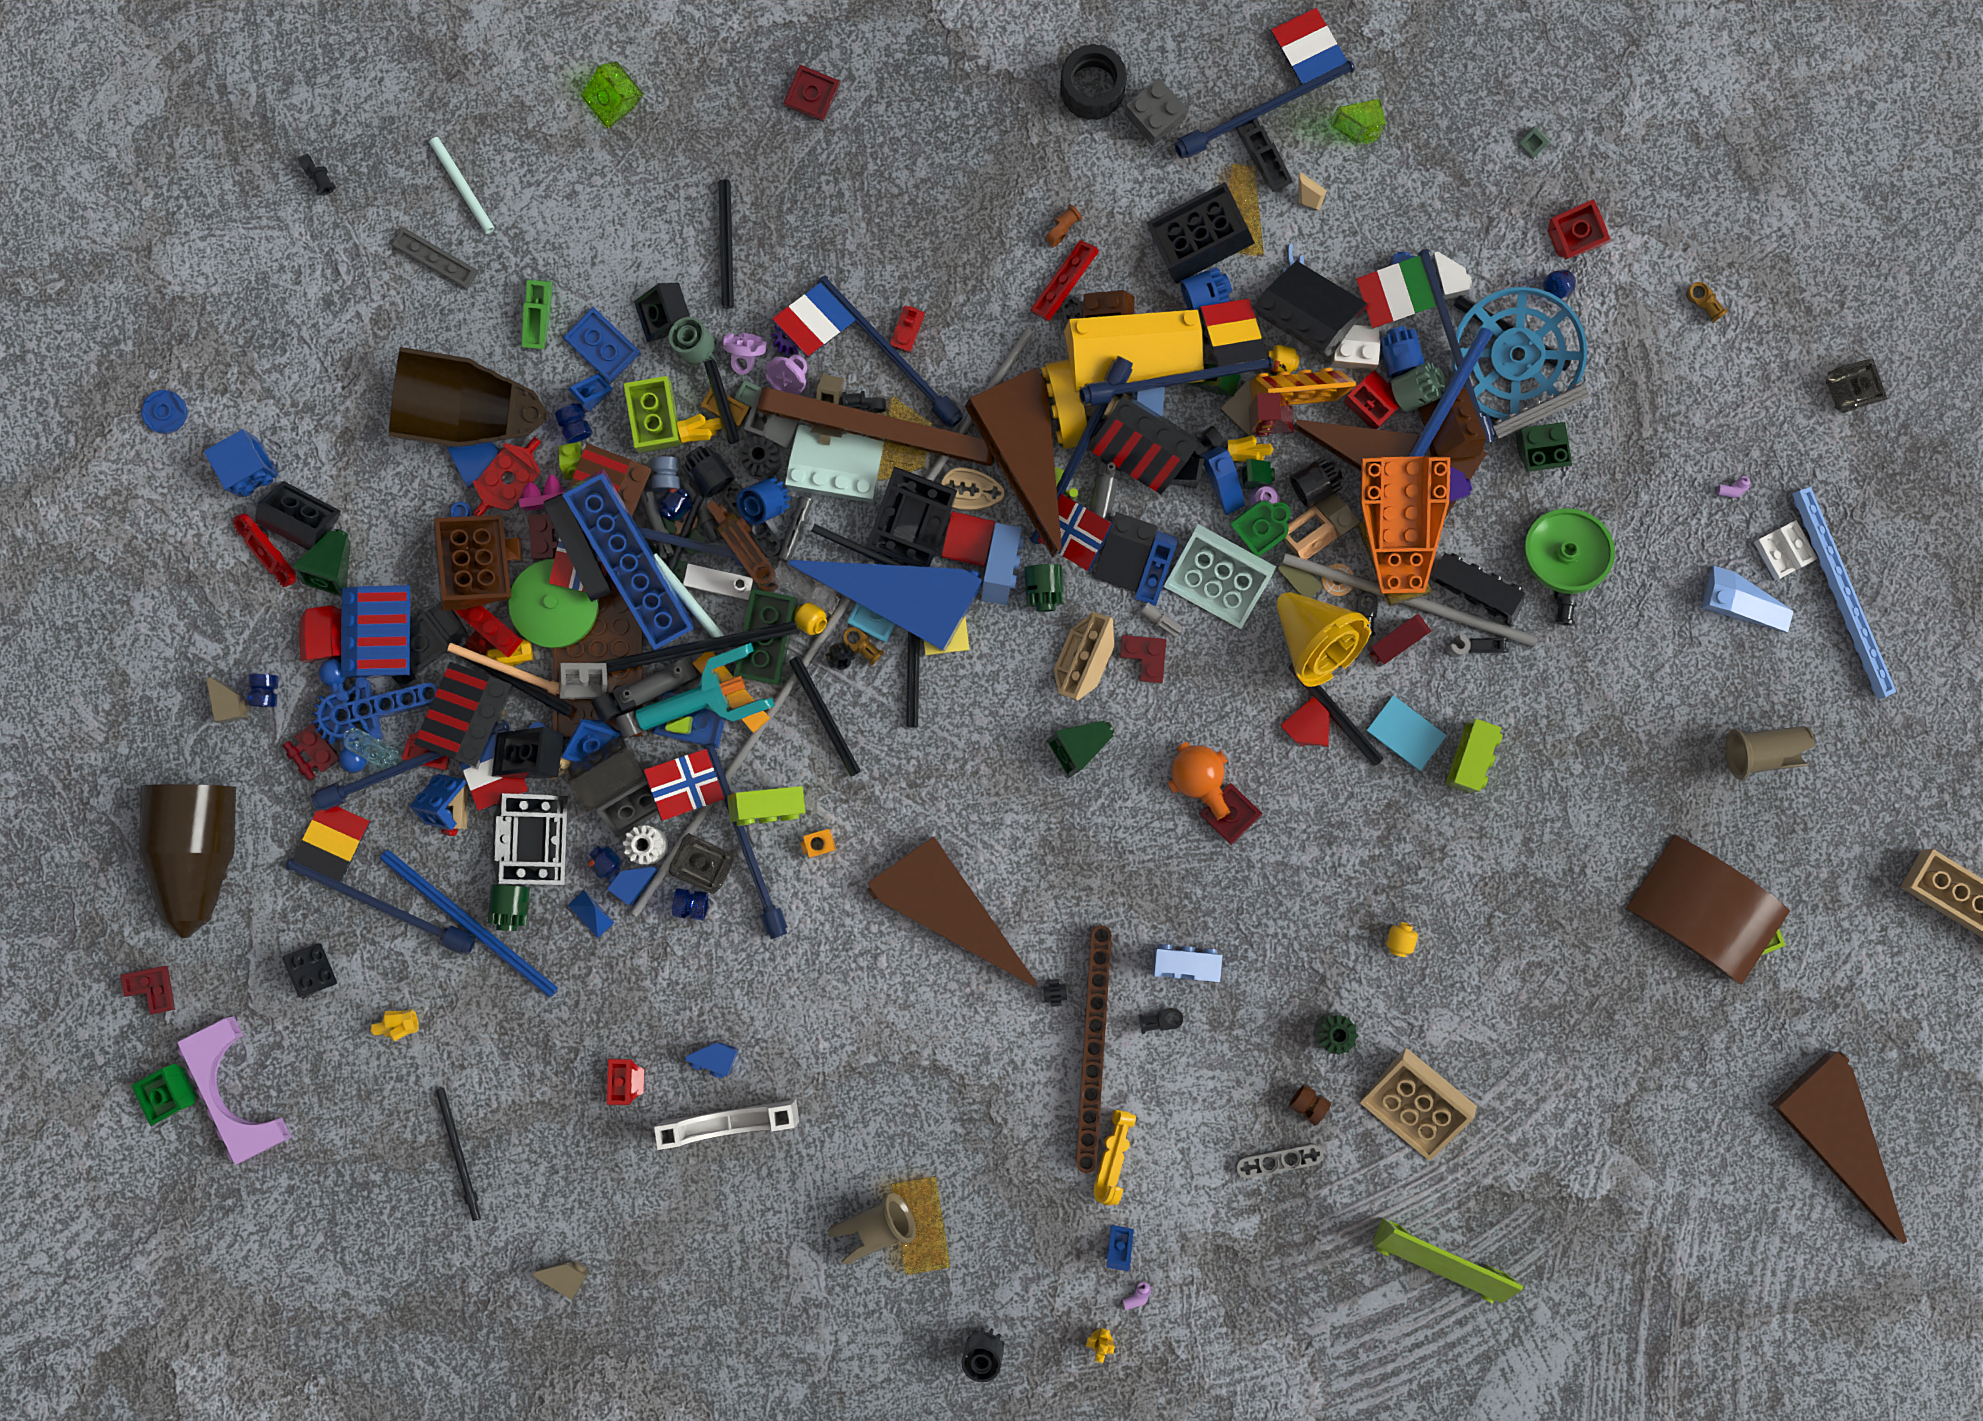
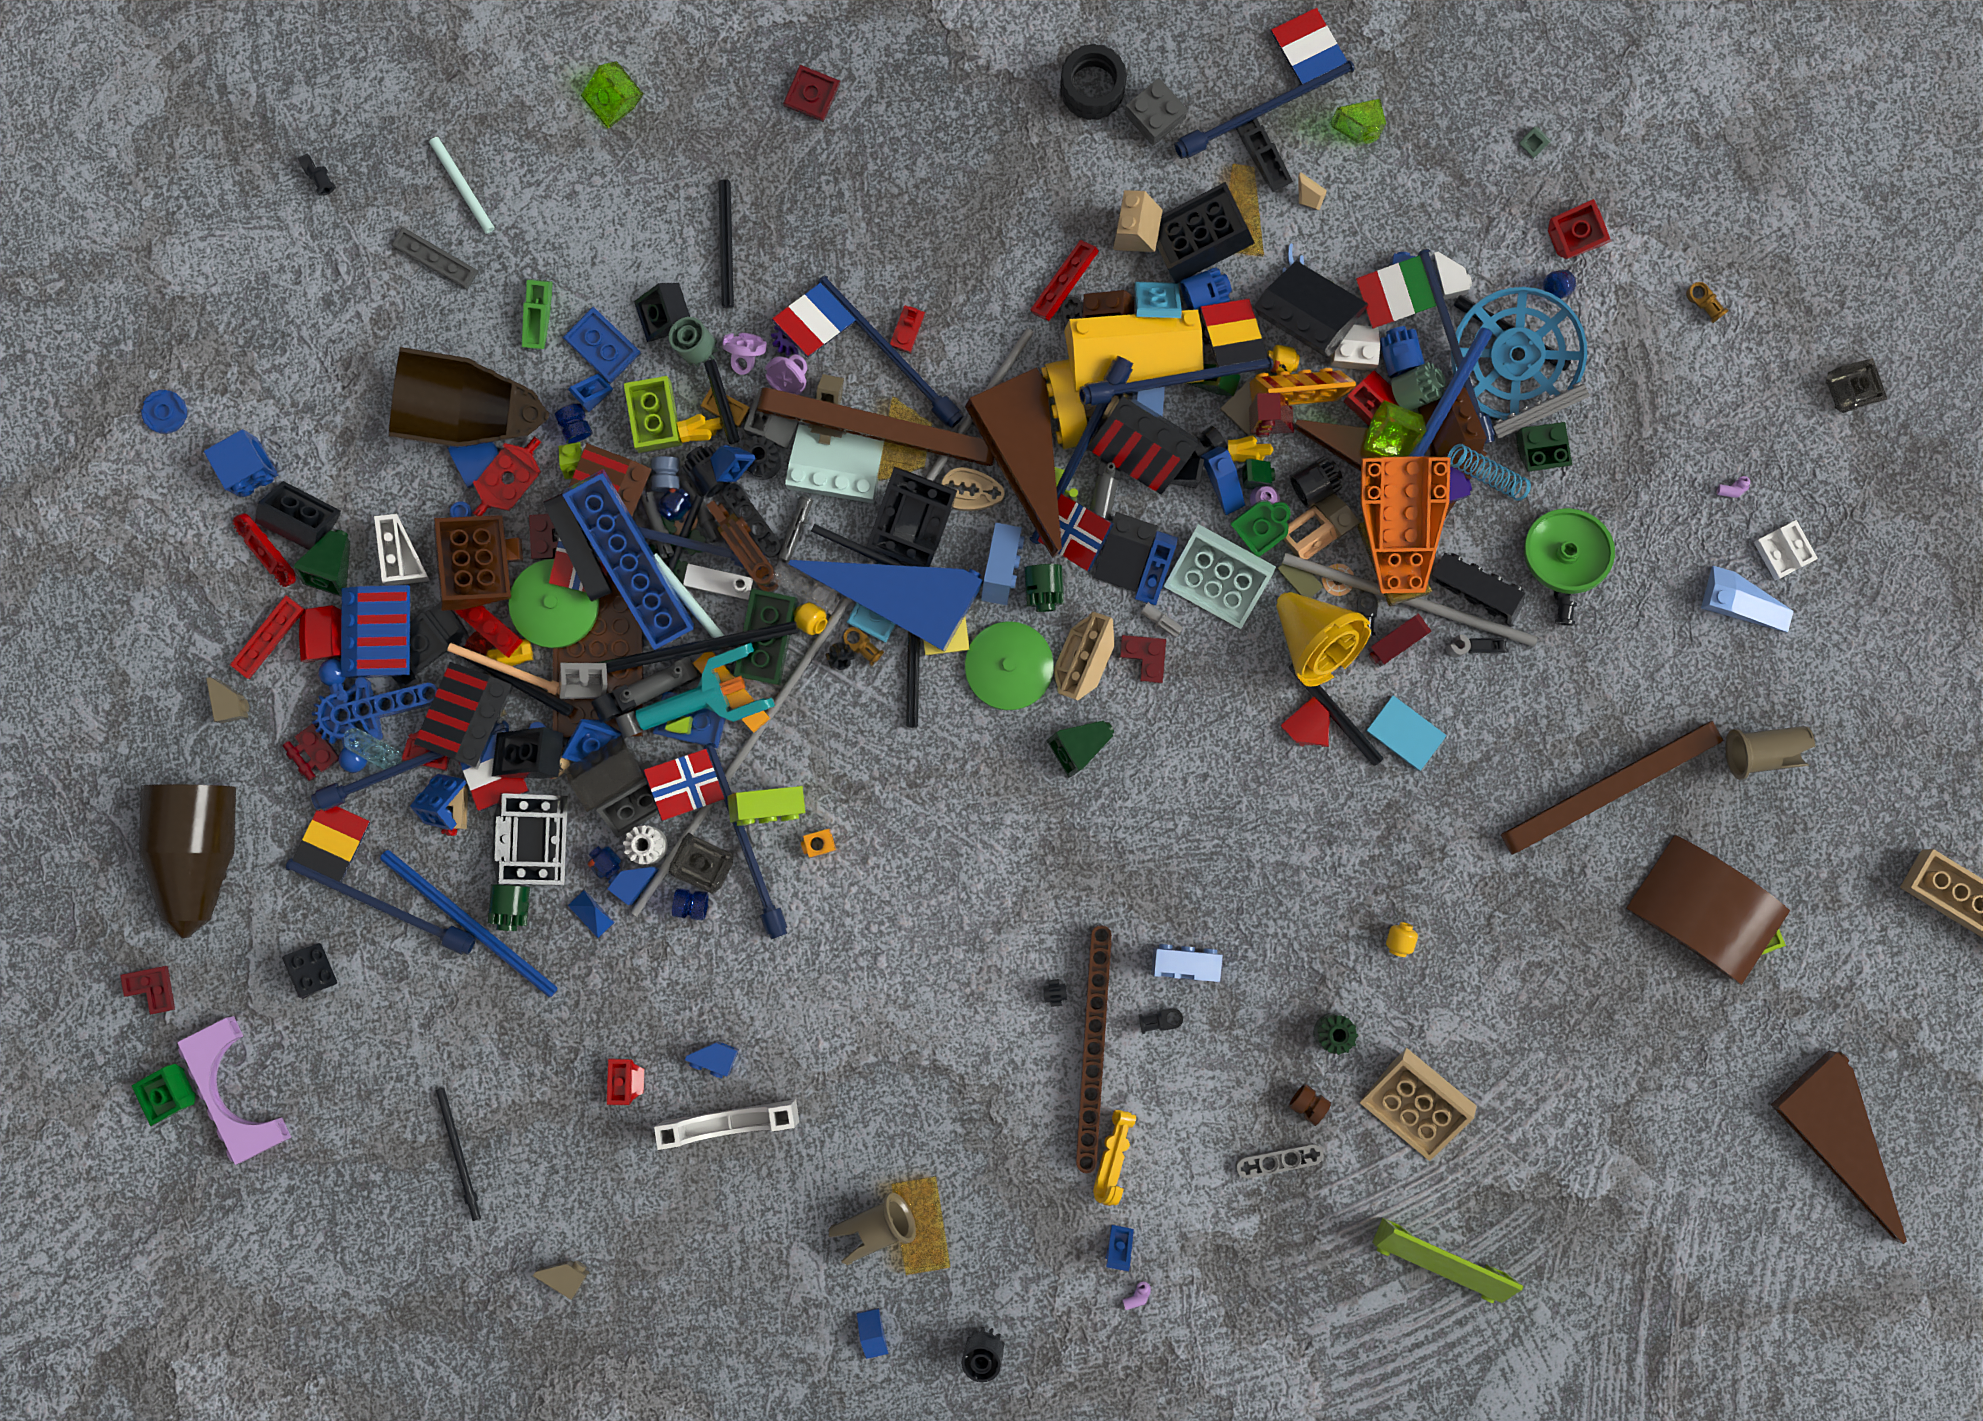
(262, 682): clear blue wheel -> none
(267, 637): none -> red plate
(396, 553): none -> white wedge
(396, 1024): yellow rock -> none
(532, 496): dark pink tile -> none
(730, 463): none -> blue slope
(747, 393): sand green tile -> none
(762, 501): blue gear -> none
(824, 716): black axle -> none
(858, 401): black connector -> none
(872, 1333): none -> blue slope
(937, 896): reddish brown slope -> none
(968, 538): red slope -> none
(1009, 666): none -> bright green dish
(1062, 222): dark orange connector -> none
(1101, 1343): yellow rock -> none
(1137, 223): none -> tan slope
(1157, 300): none -> medium azure tile
(1199, 774): orange piece -> none
(1238, 821): dark red plate -> none
(1394, 431): none -> clear neon green slope
(1474, 756): lime brick -> none
(1483, 478): none -> medium azure piece
(1611, 787): none -> reddish brown beam
(1844, 593): light blue plate -> none

